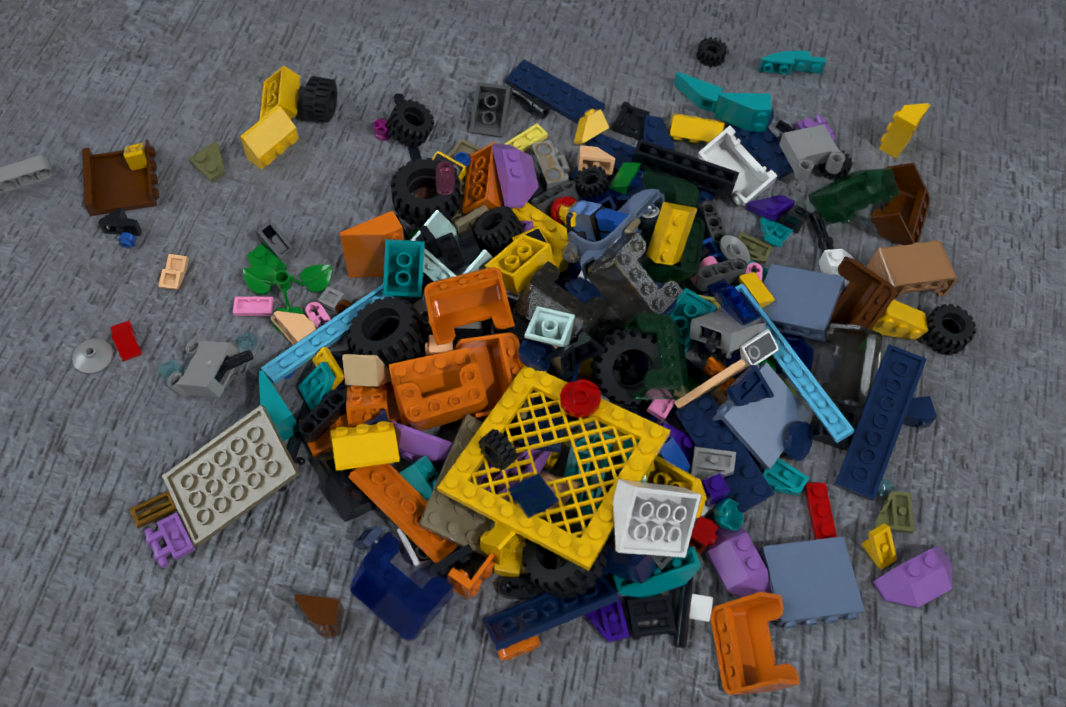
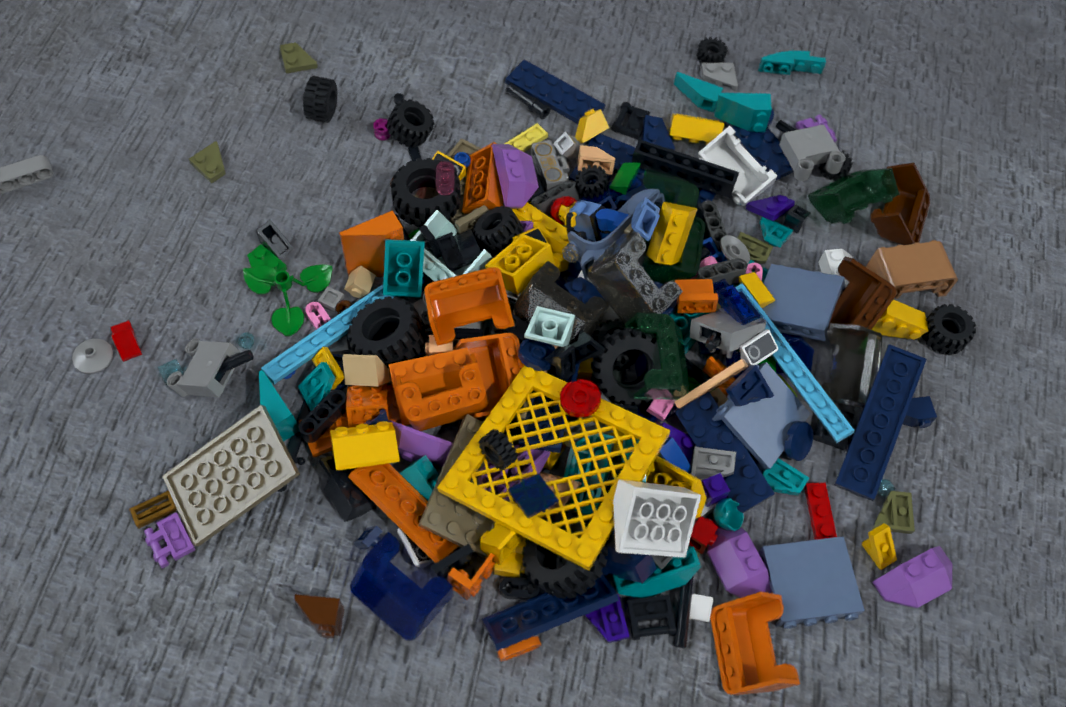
(113, 185): reddish brown panel -> none
(117, 223): black slope -> none
(127, 240): blue plate -> none
(136, 156): yellow slope -> none
(174, 272): light nougat slope -> none
(253, 306): bright pink plate -> none
(269, 138): yellow slope -> none
(281, 90): yellow slope -> none
(293, 325): light nougat slope -> none
(296, 58): none -> olive wing
(359, 282): none -> tan brick
(490, 109): dark grey slope -> none
(567, 145): none -> light grey brick
(645, 218): none -> medium blue slope
(697, 296): none -> orange bracket
(720, 74): none -> light grey wing
(824, 241): black pin -> none
(903, 128): yellow slope -> none

